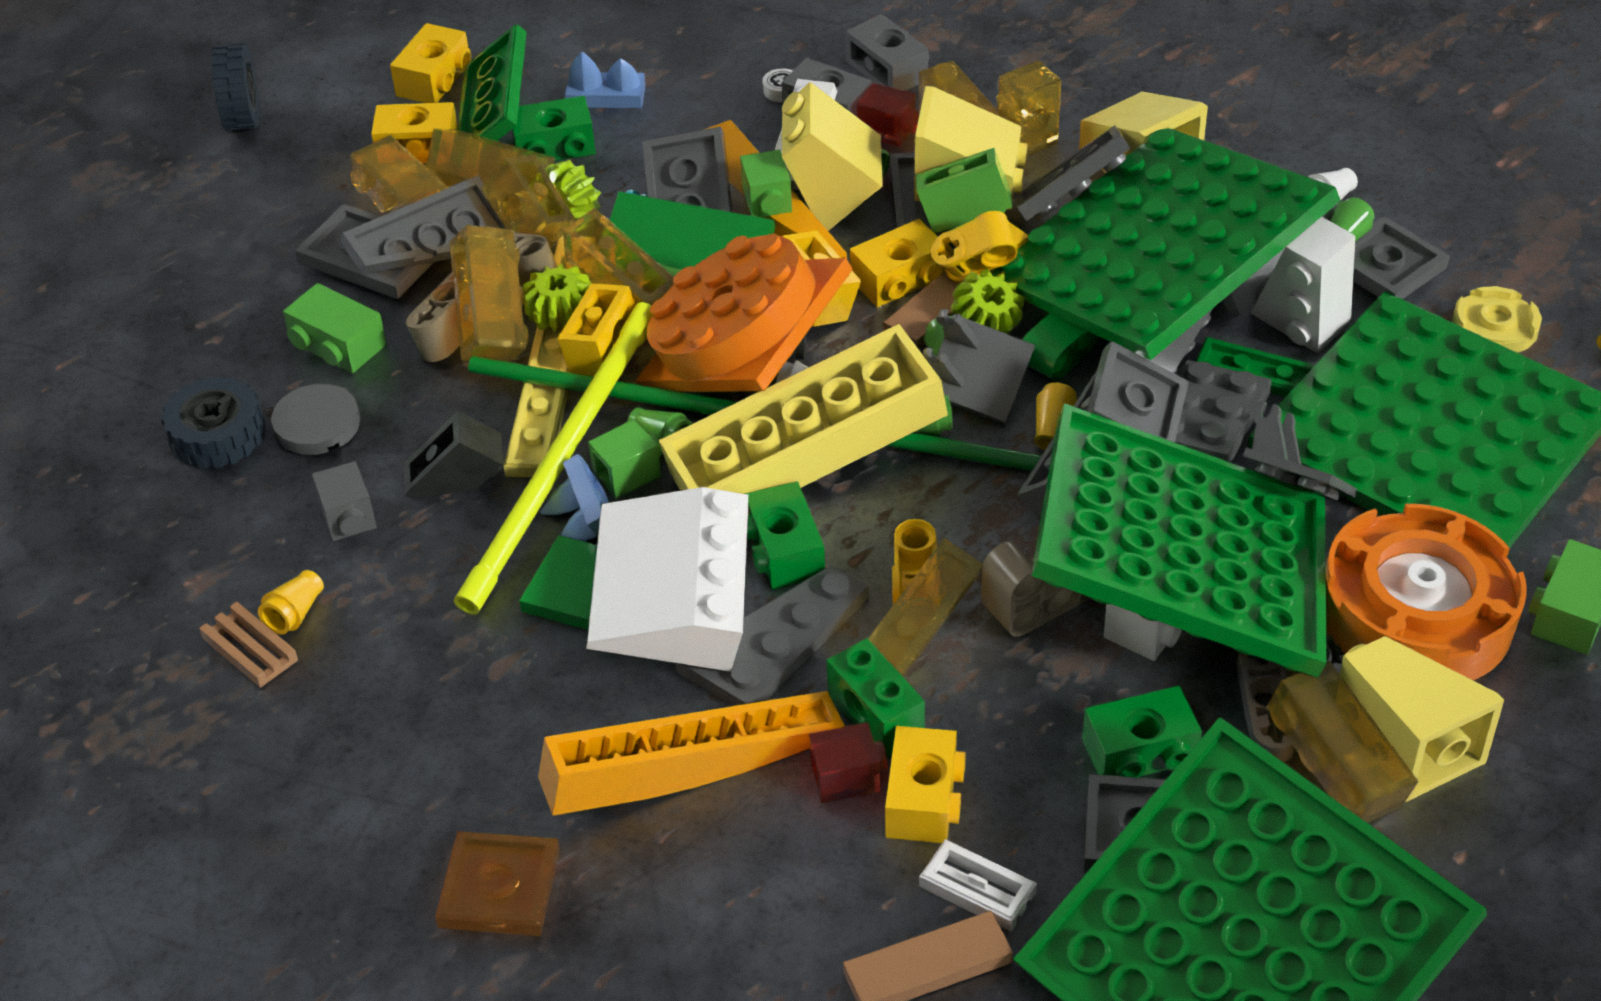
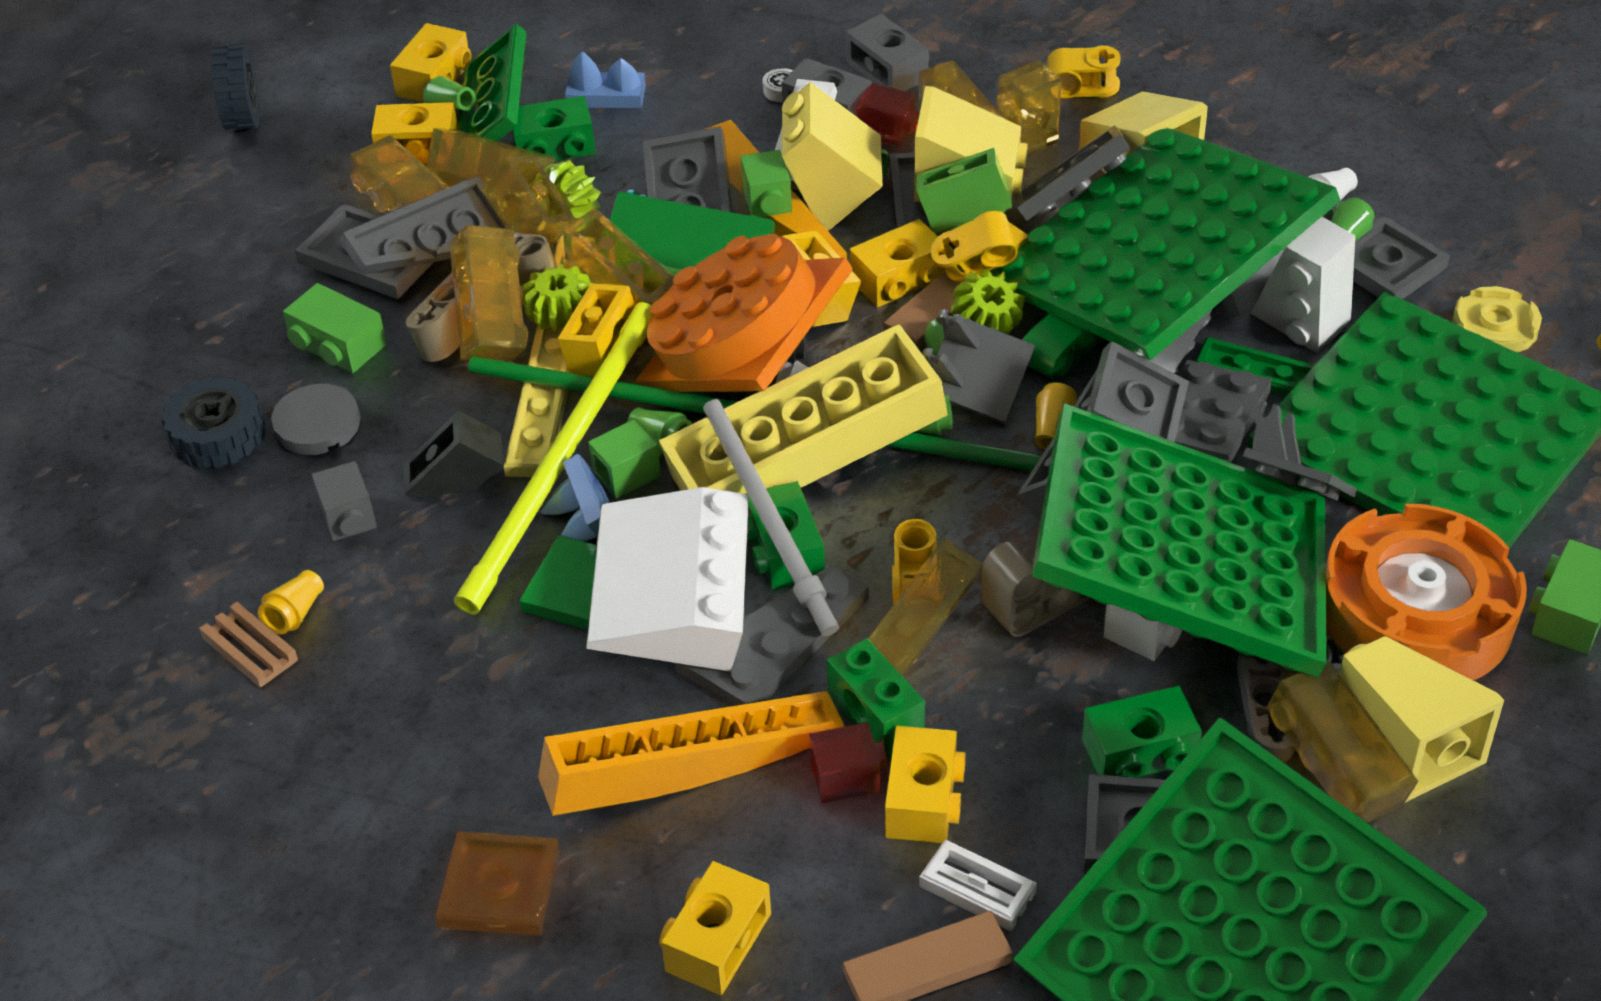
(444, 90): none -> bright green cone
(714, 954): none -> yellow brick
(807, 587): none -> light grey bar
(1082, 71): none -> yellow piece

